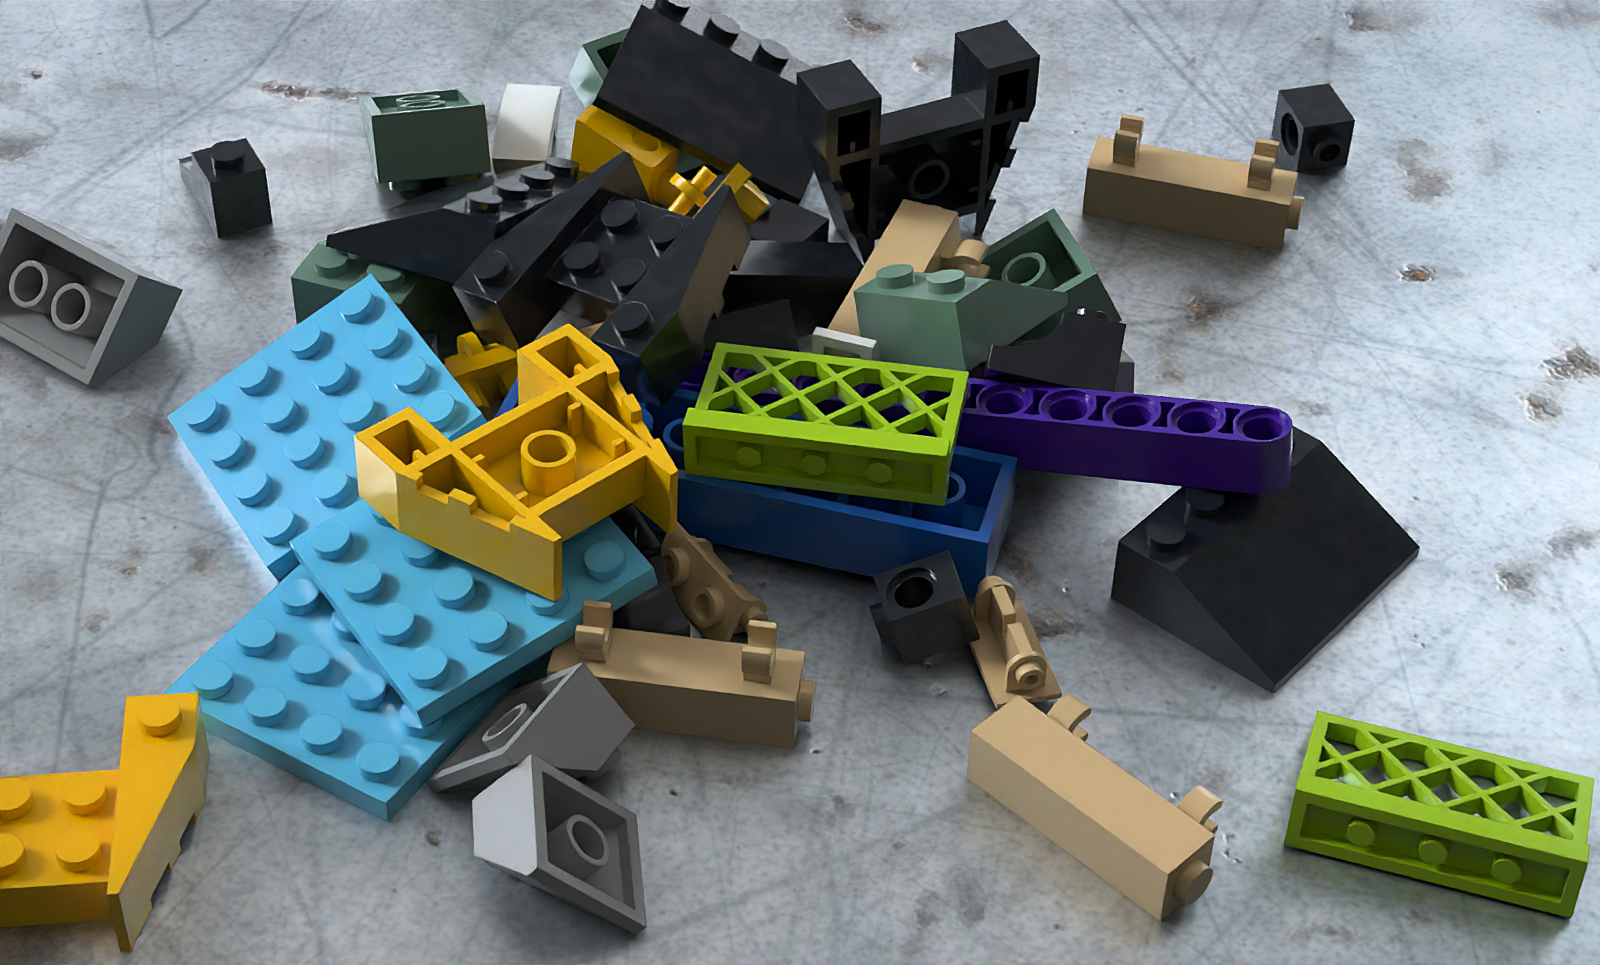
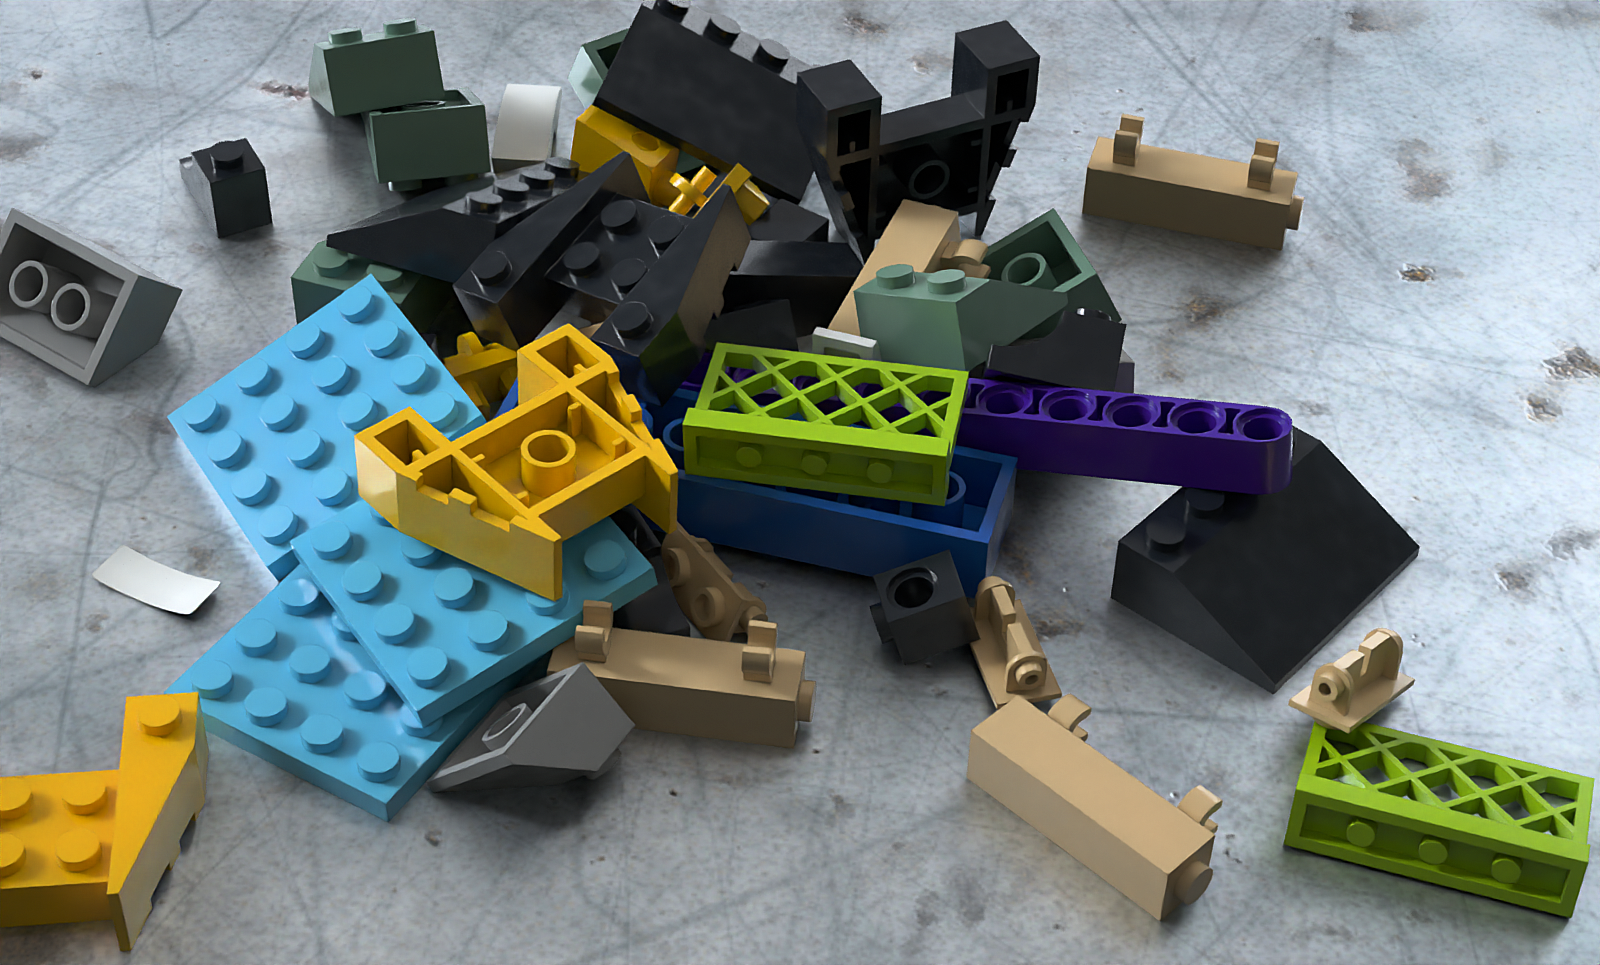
(153, 582): none -> white sticker
(376, 69): none -> sand green slope
(563, 841): light grey slope -> none
(1313, 127): black brick -> none
(1356, 684): none -> tan hinge

